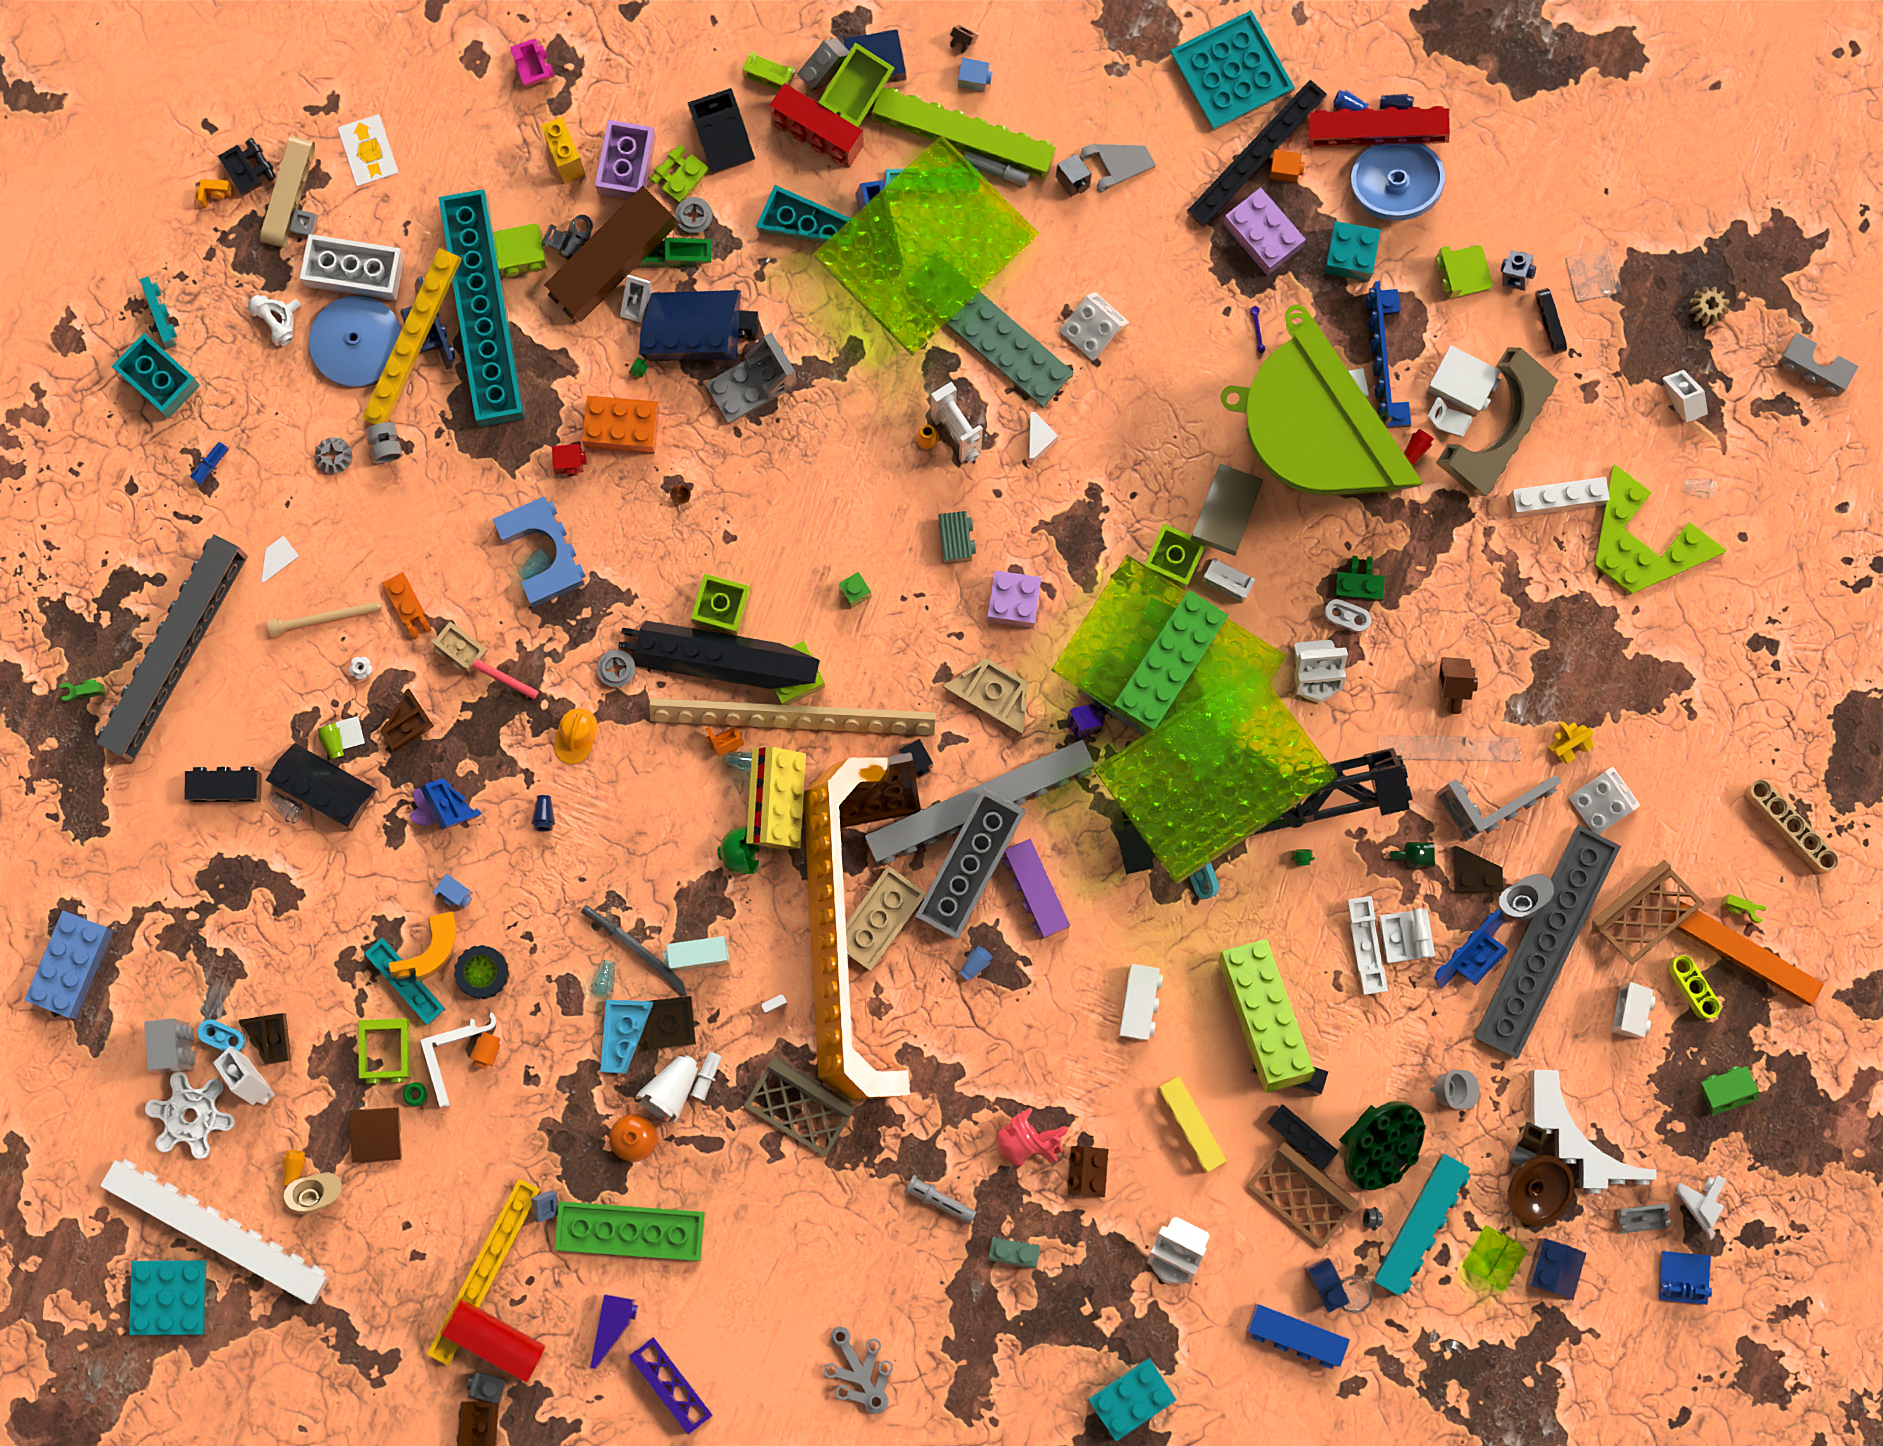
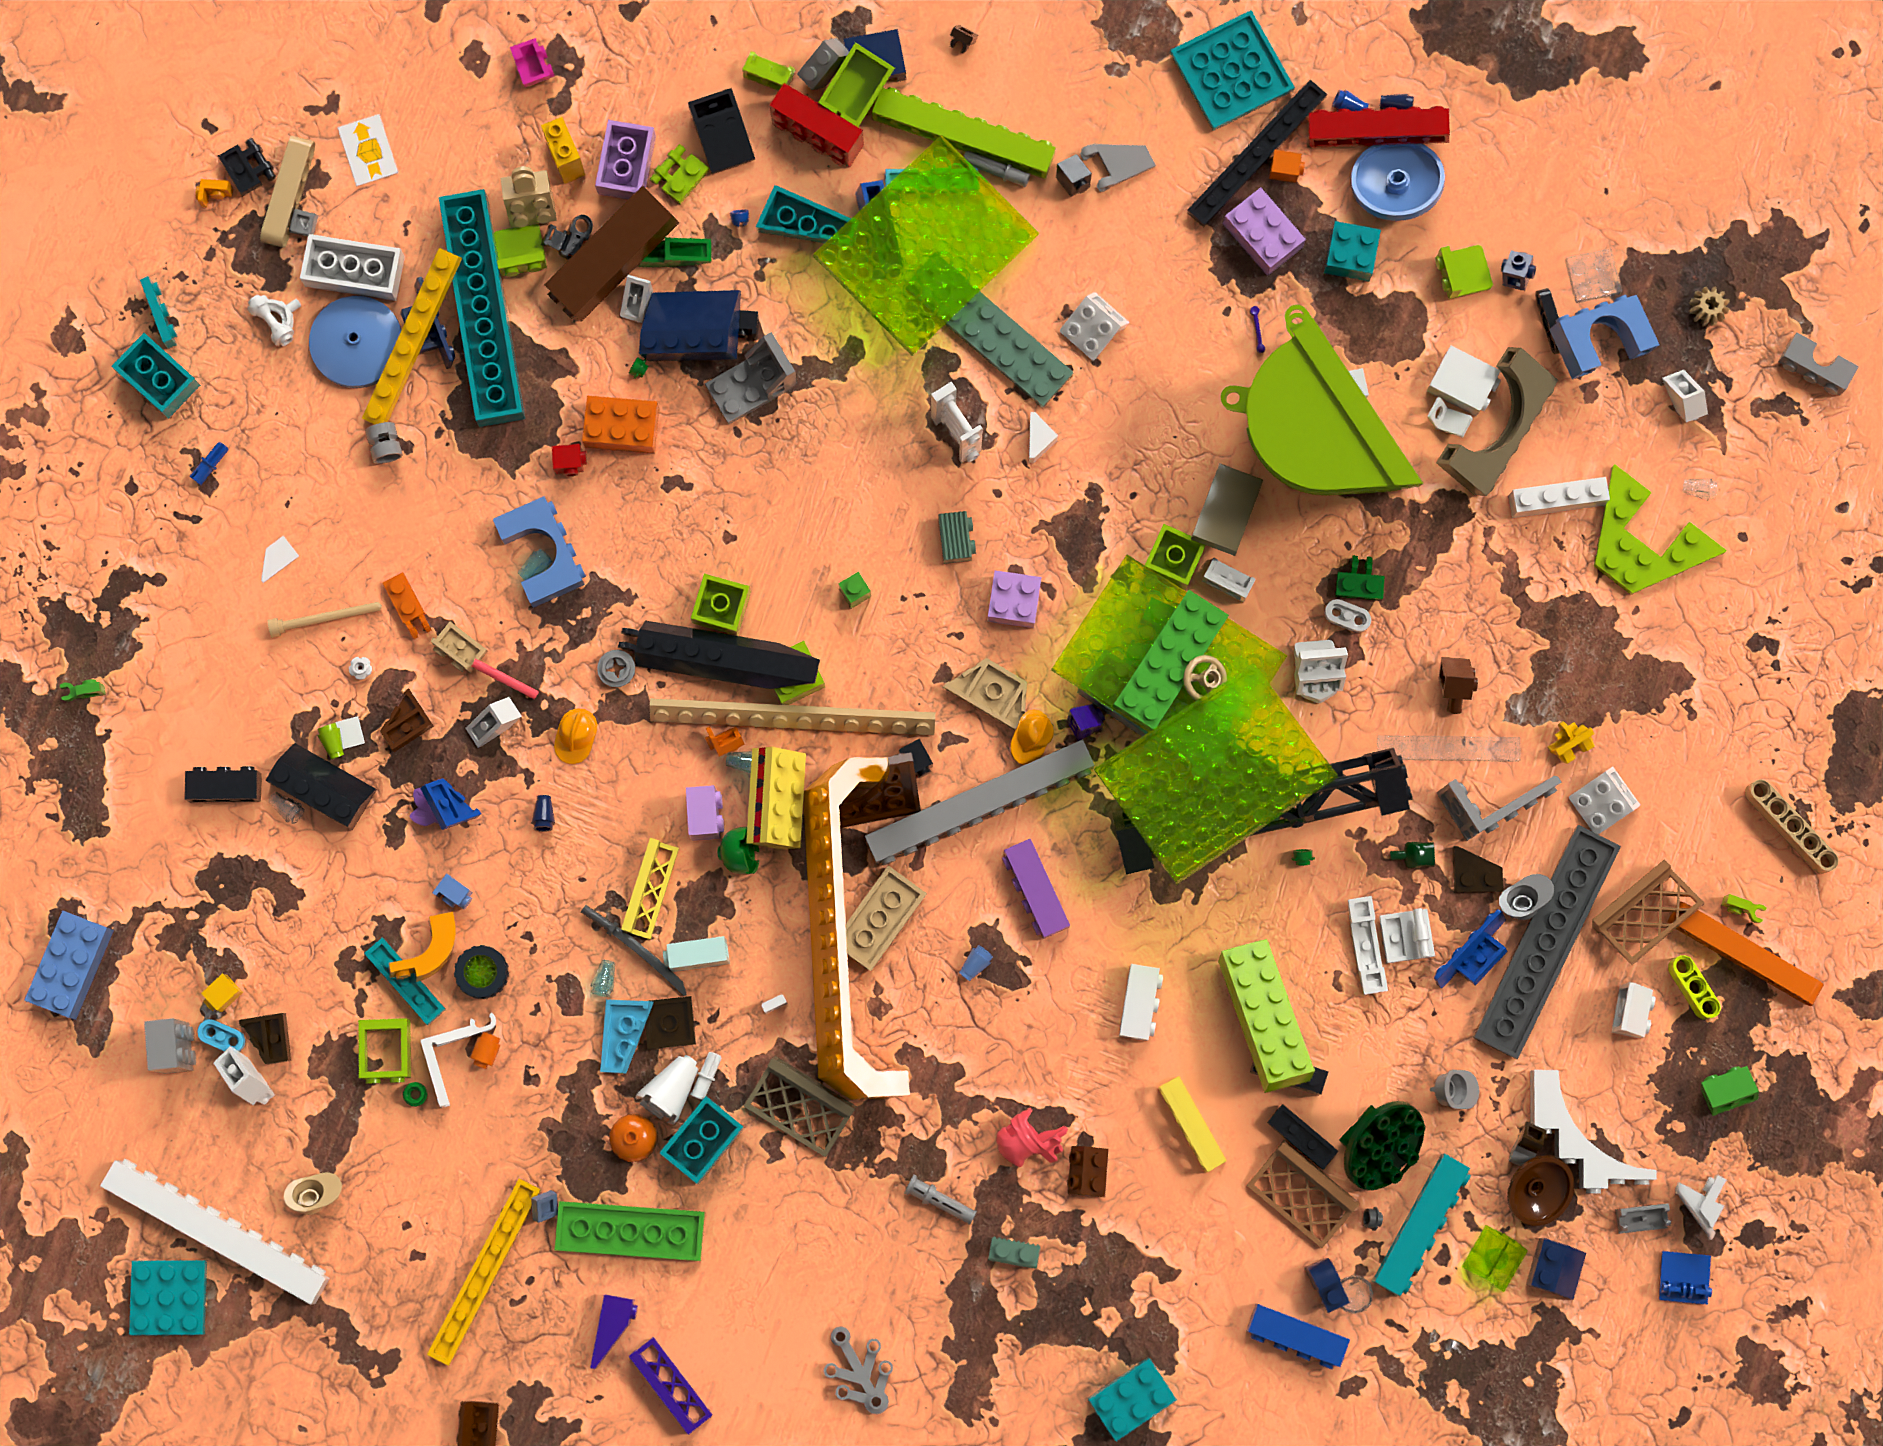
(172, 648): dark grey brick -> none
(173, 1112): white plate -> none
(221, 993): none -> yellow brick
(293, 1165): light orange cone -> none
(341, 461): light grey gear -> none
(375, 1134): reddish brown slope -> none
(486, 1387): dark grey bracket -> none
(493, 721): none -> white slope
(493, 1340): red brick -> none
(528, 197): none -> tan brick
(640, 888): none -> light yellow fence
(682, 489): reddish brown hinge -> none
(686, 208): light grey gear -> none
(702, 1140): none -> teal brick
(703, 813): none -> lavender brick
(739, 216): none -> blue hinge
(927, 442): light orange cone -> none
(970, 863): light grey brick -> none
(974, 74): medium blue brick -> none
(1031, 736): none -> light orange piece
(1178, 1252): white piece -> none
(1201, 880): medium azure plate -> none
(1215, 677): none -> tan piece
(1384, 303): blue bracket -> none
(1418, 446): red cone -> none
(1623, 316): none -> medium blue arch

